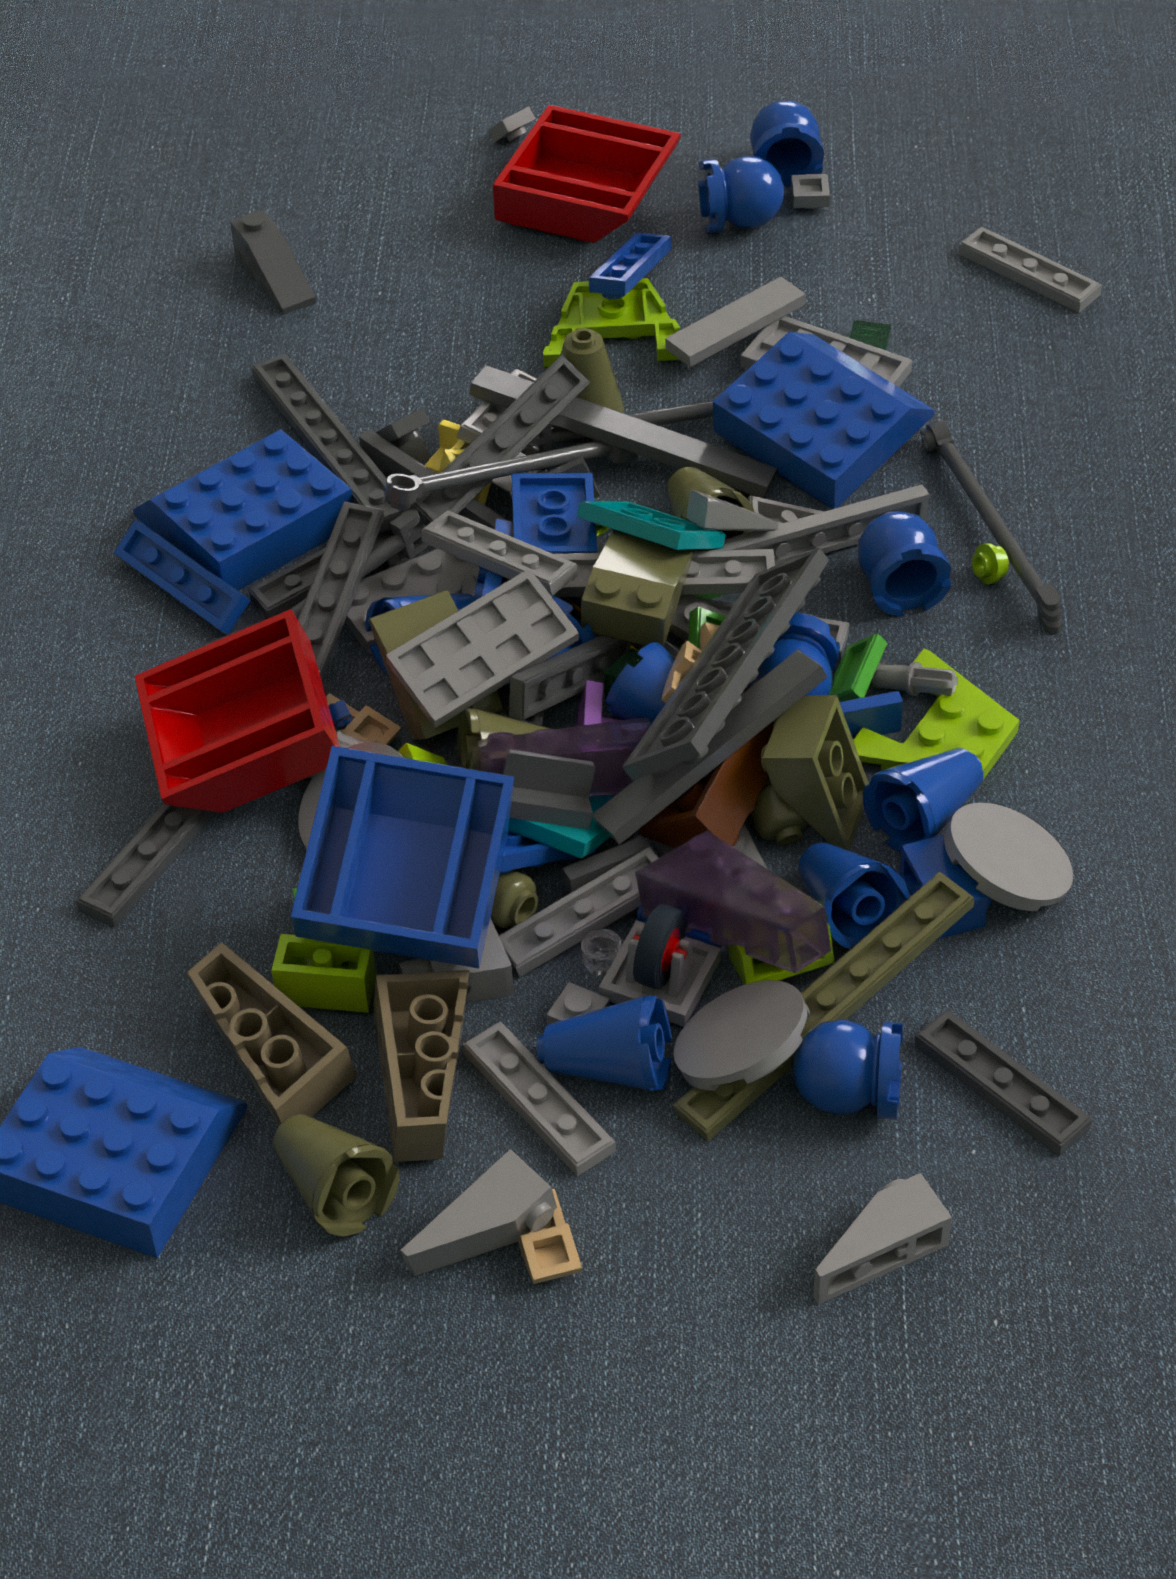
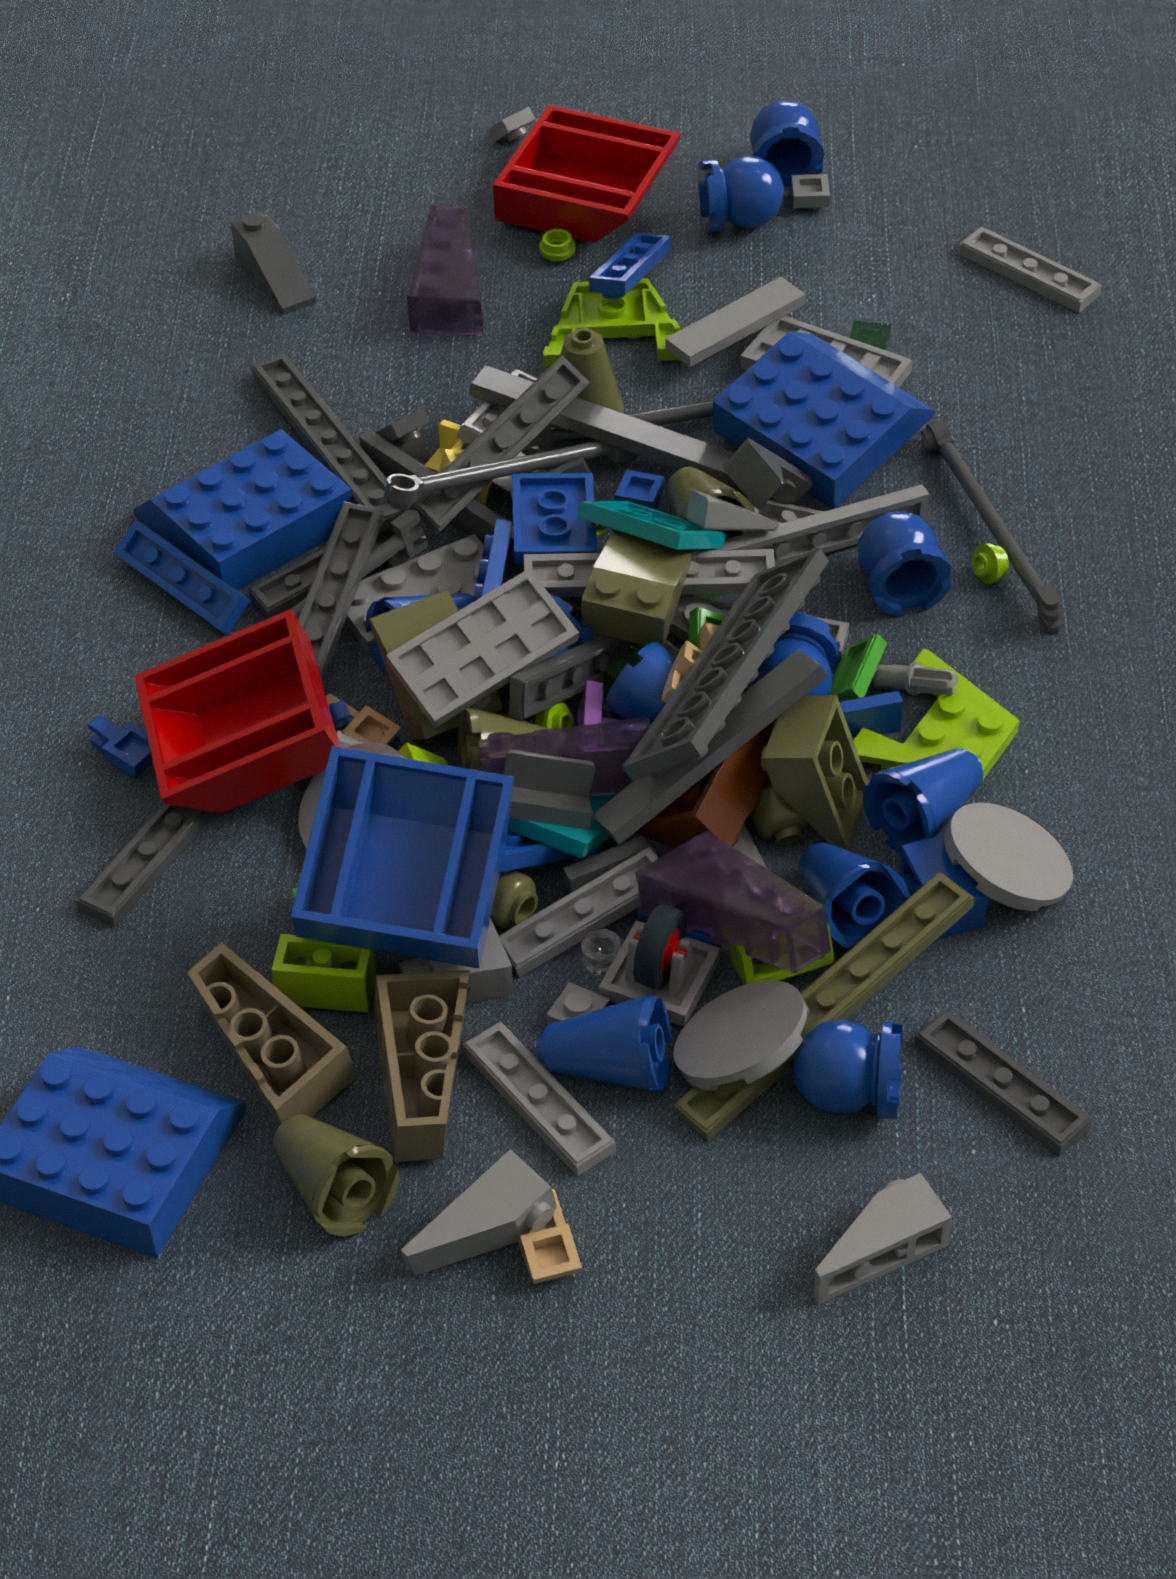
(123, 747): none -> blue plate
(445, 279): none -> clear purple wedge
(497, 551): light grey tile -> none
(555, 717): none -> lime plate
(557, 245): none -> lime plate
(640, 488): none -> blue plate
(766, 476): none -> dark grey slope

